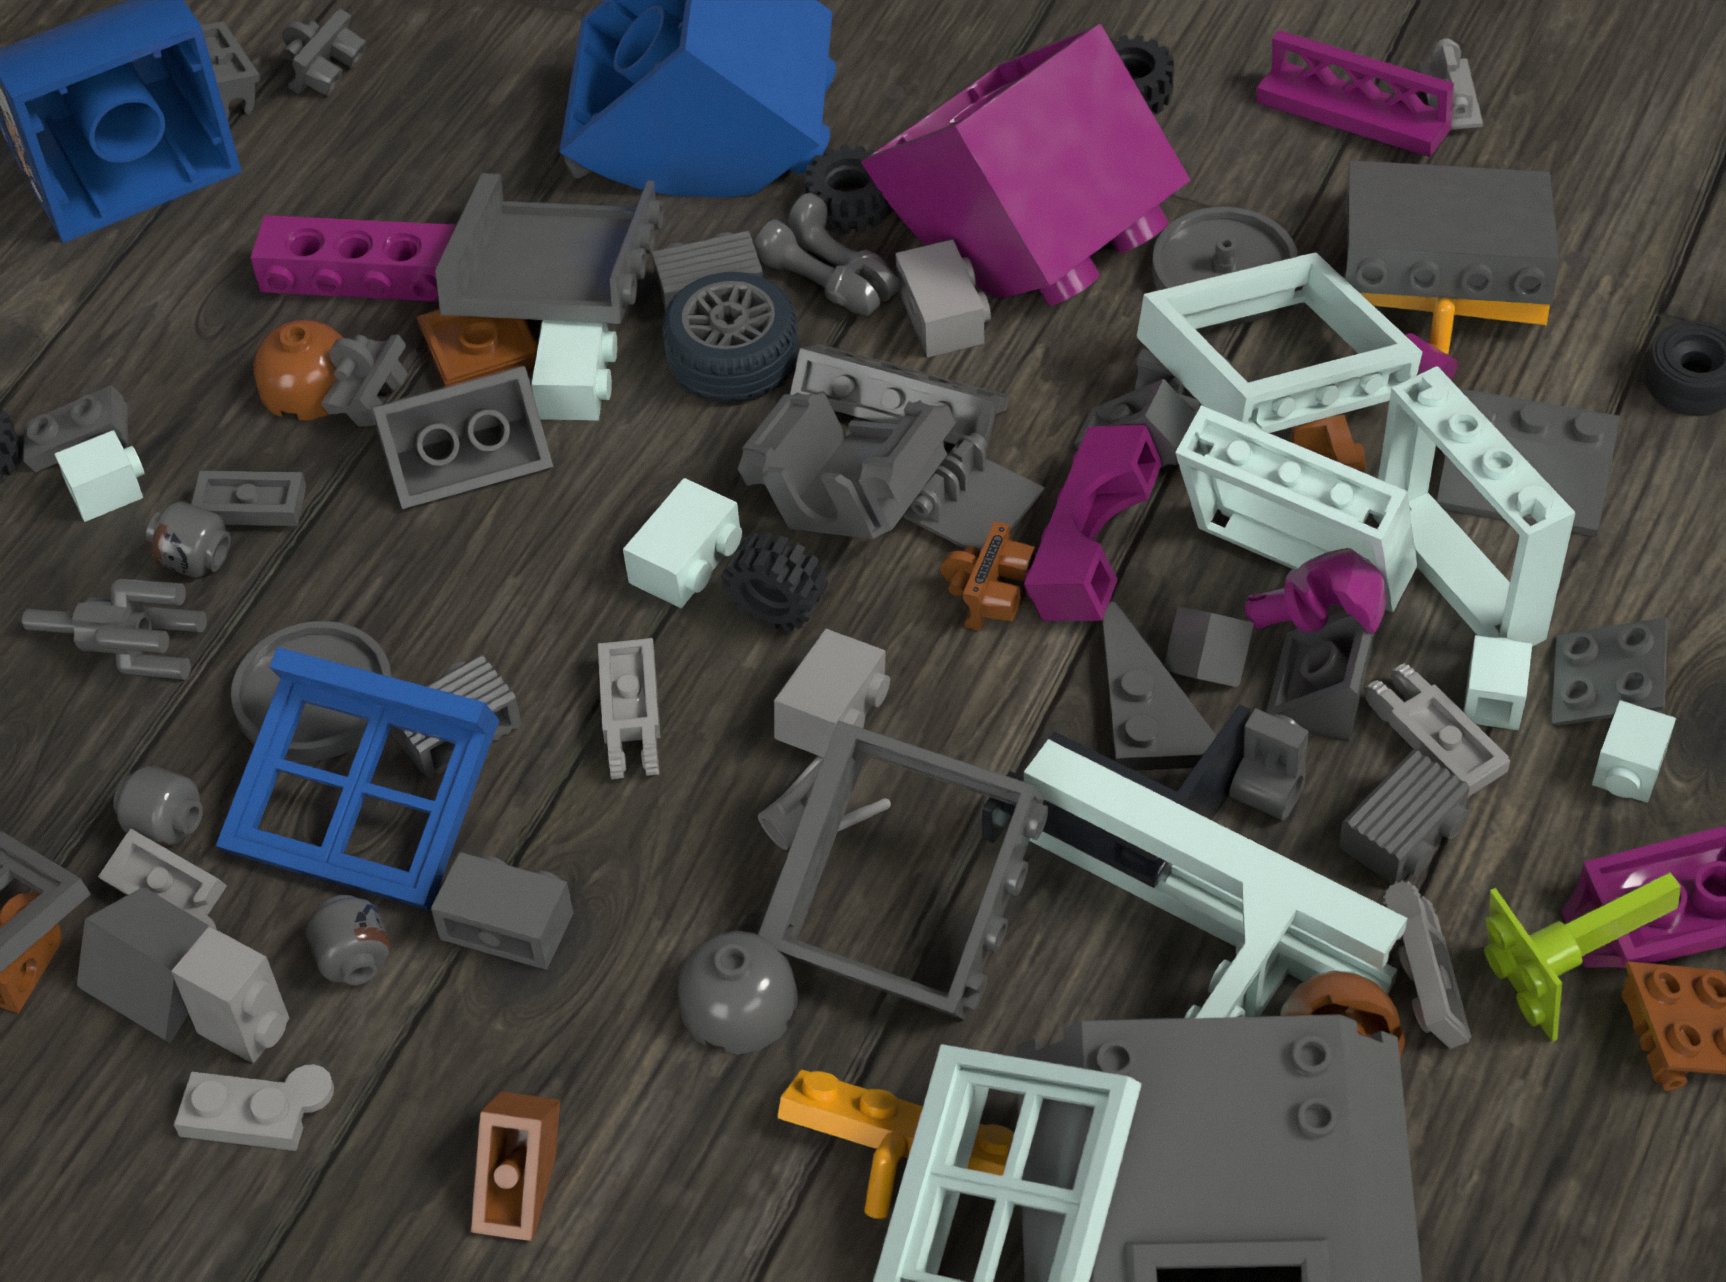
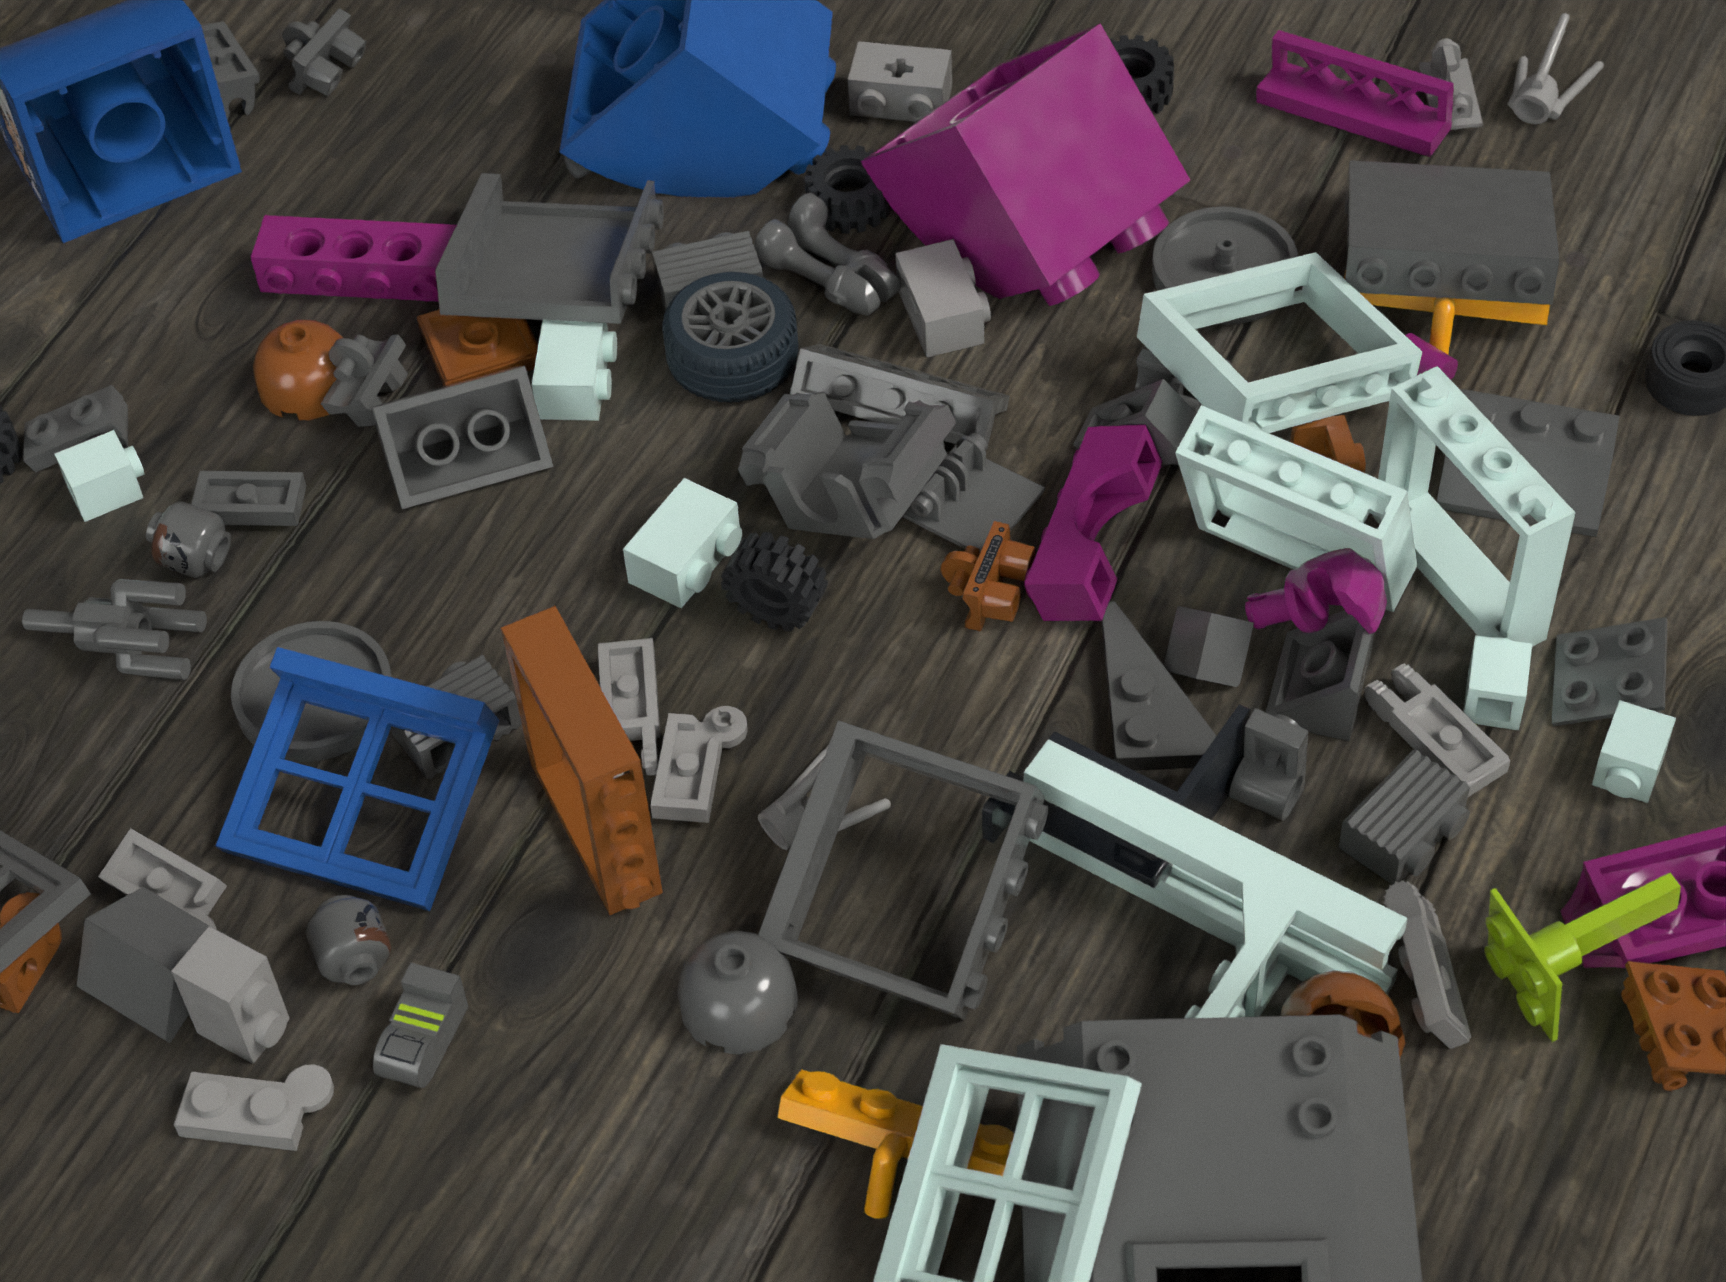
(158, 805): dark grey head -> none
(420, 1026): none -> dark grey leg
(503, 909): dark grey brick -> none
(514, 1164): dark orange slope -> none
(576, 753): none -> dark orange window
(691, 762): none -> light grey hinge
(833, 683): light grey brick -> none
(898, 81): none -> light grey brick
(1537, 96): none -> light grey plant

